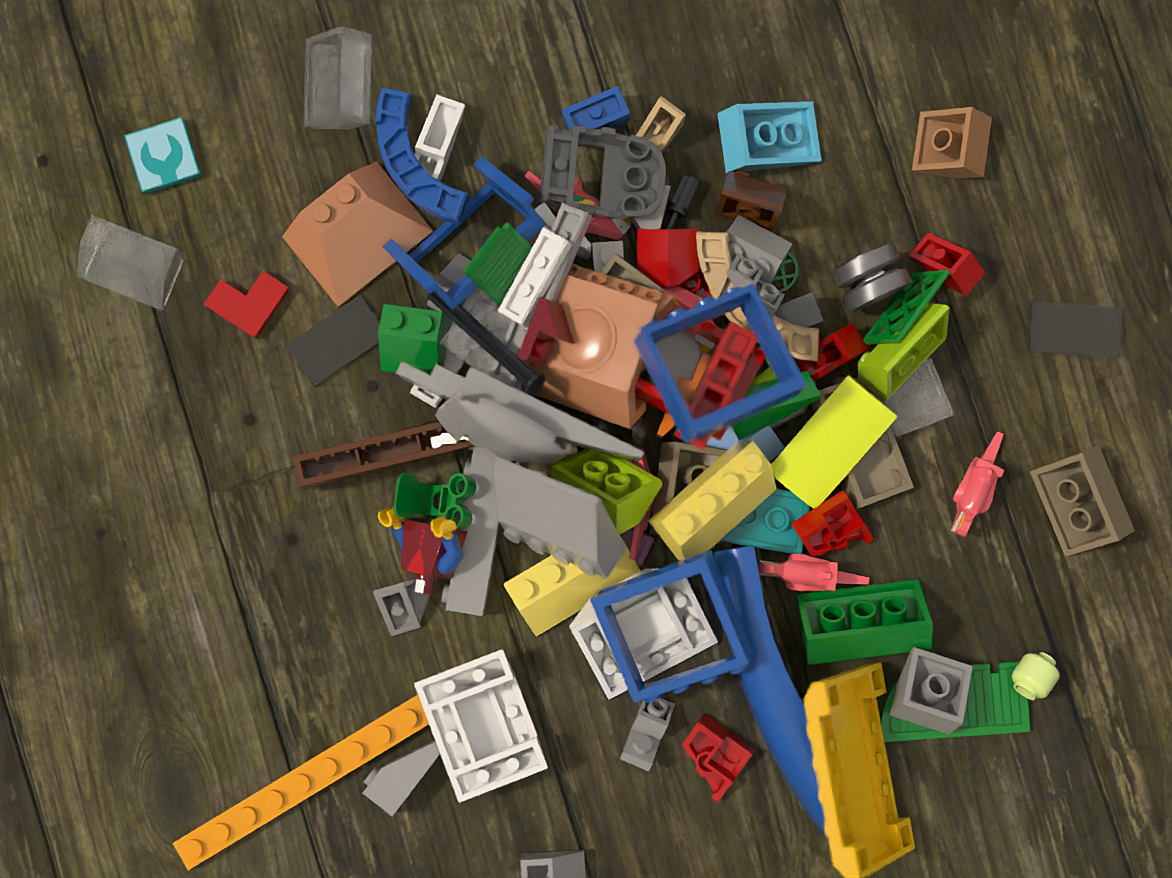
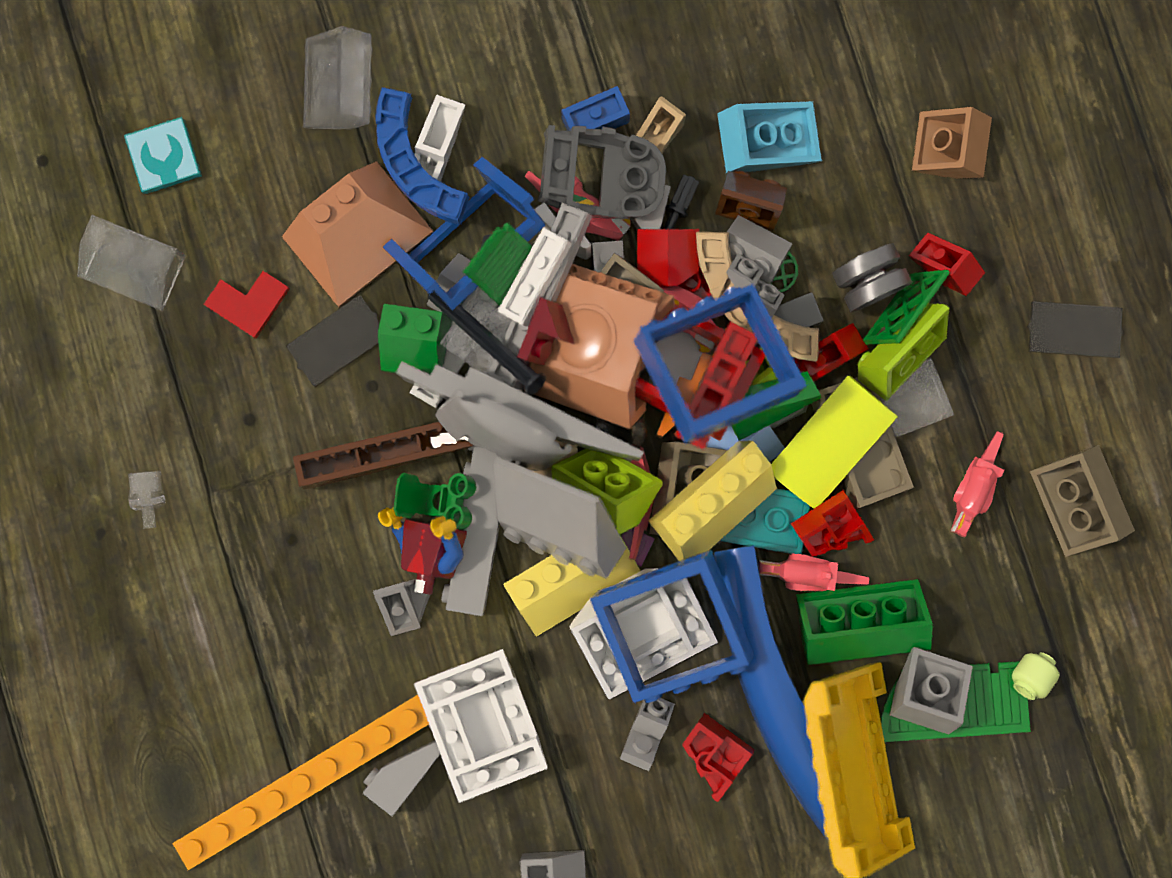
(146, 495): none -> clear piece

